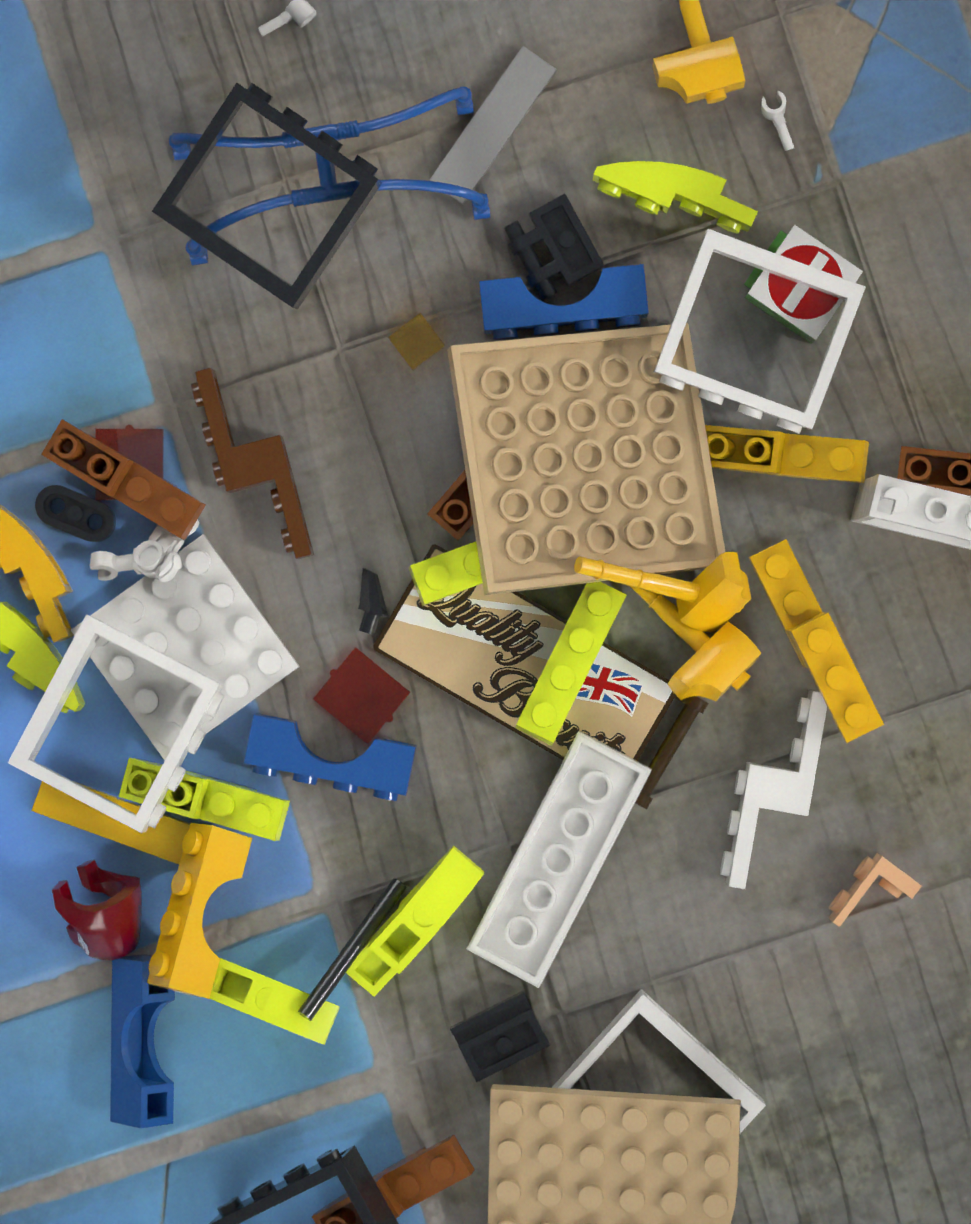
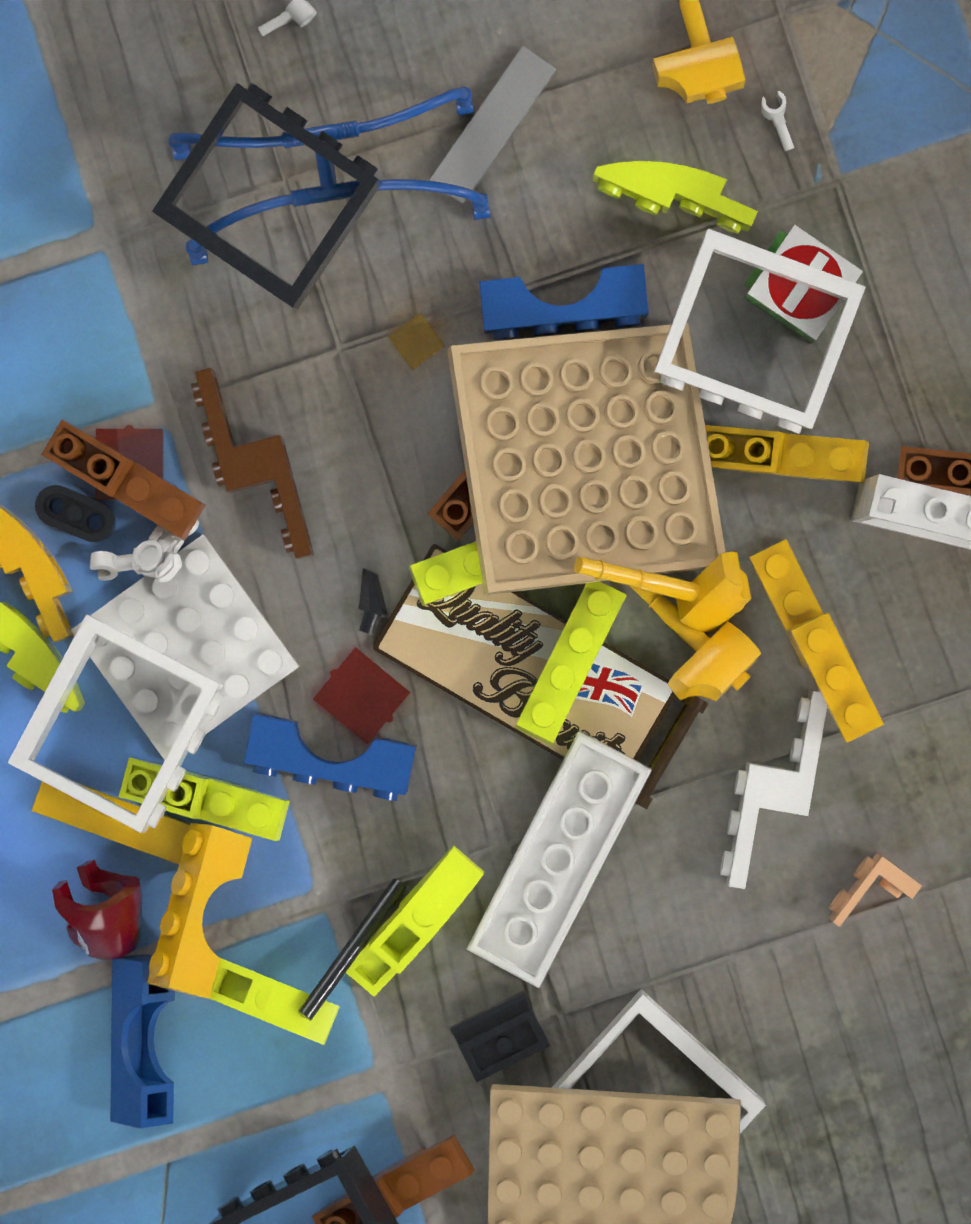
(565, 240): black plate -> none

